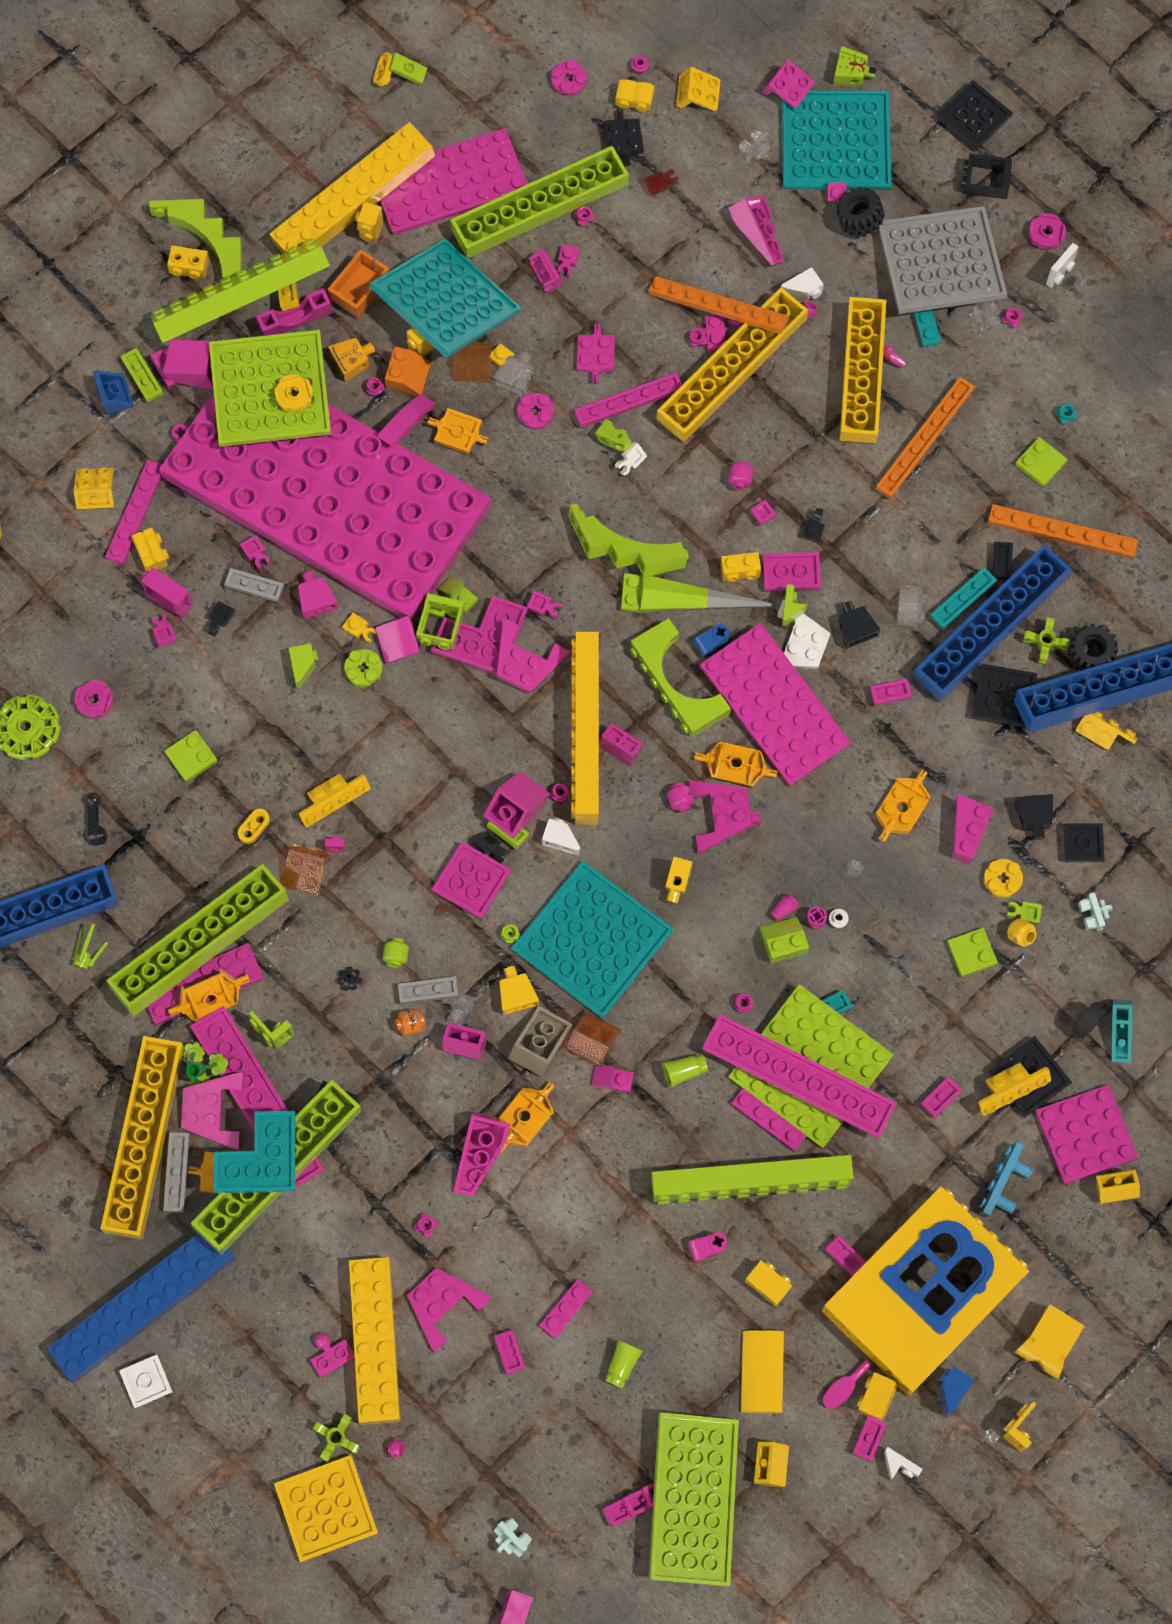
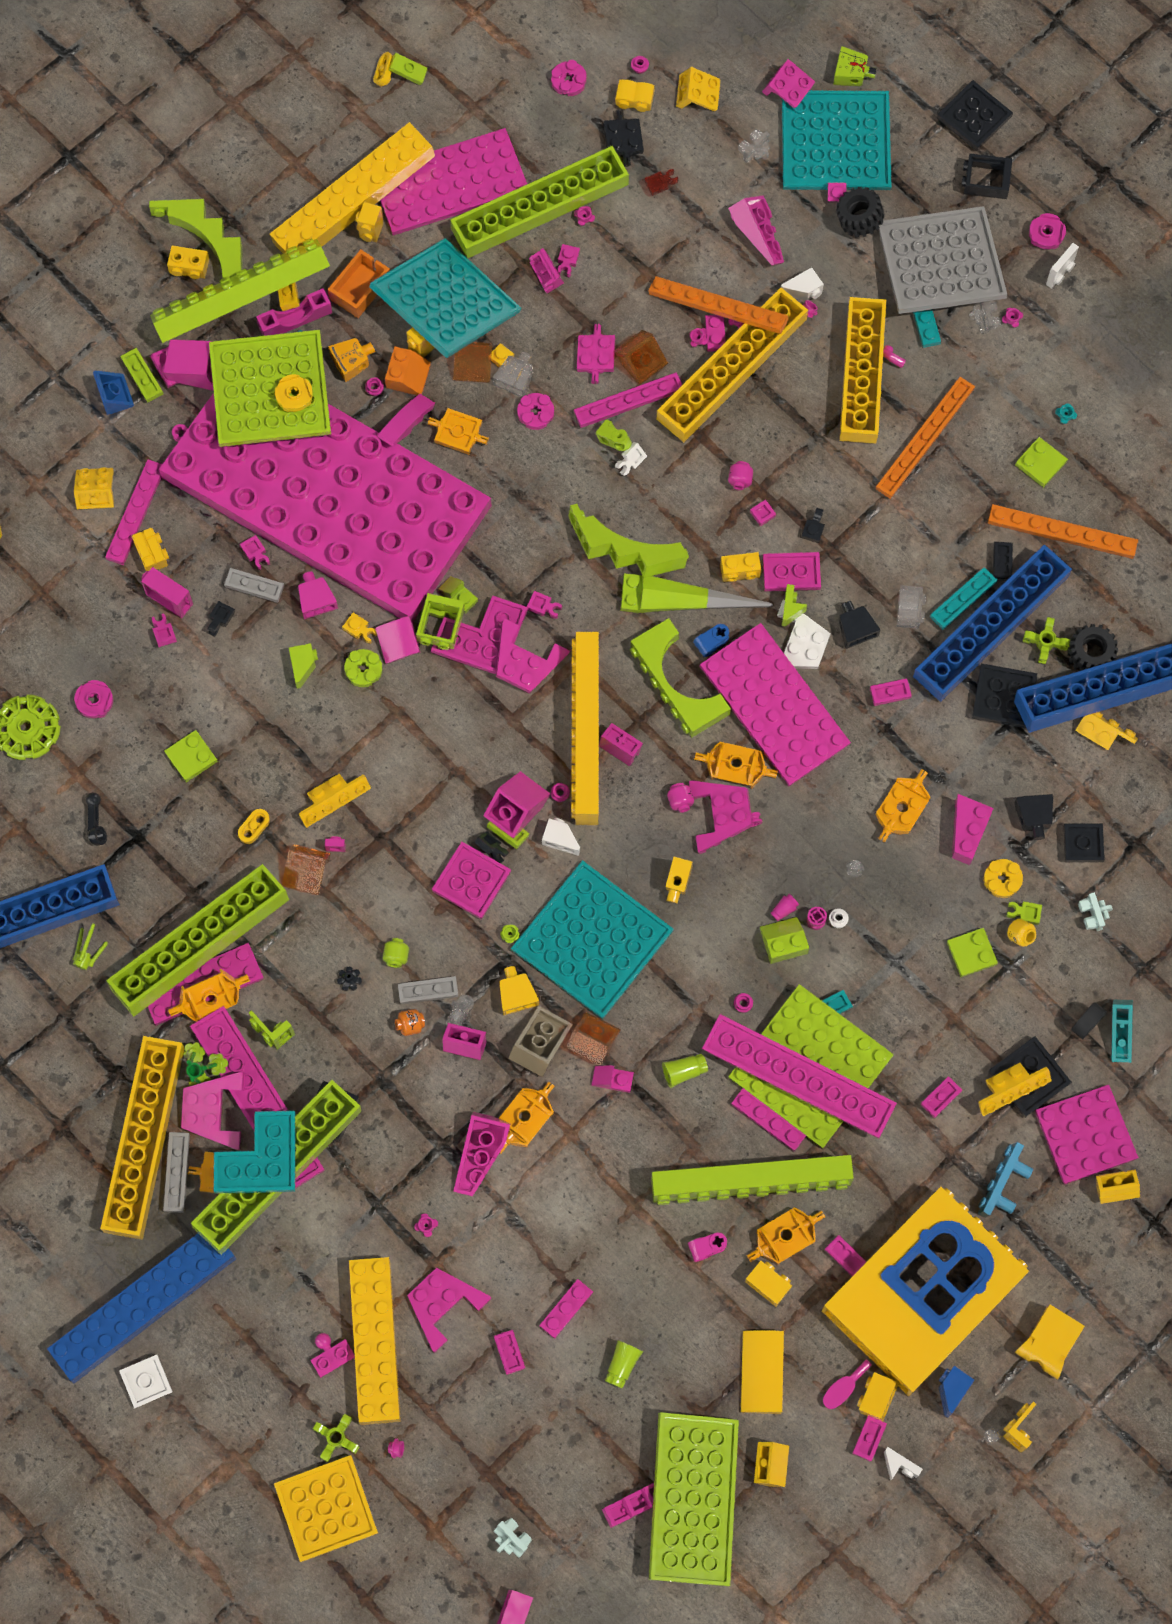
(641, 356): none -> clear orange slope
(774, 1247): none -> light orange plate

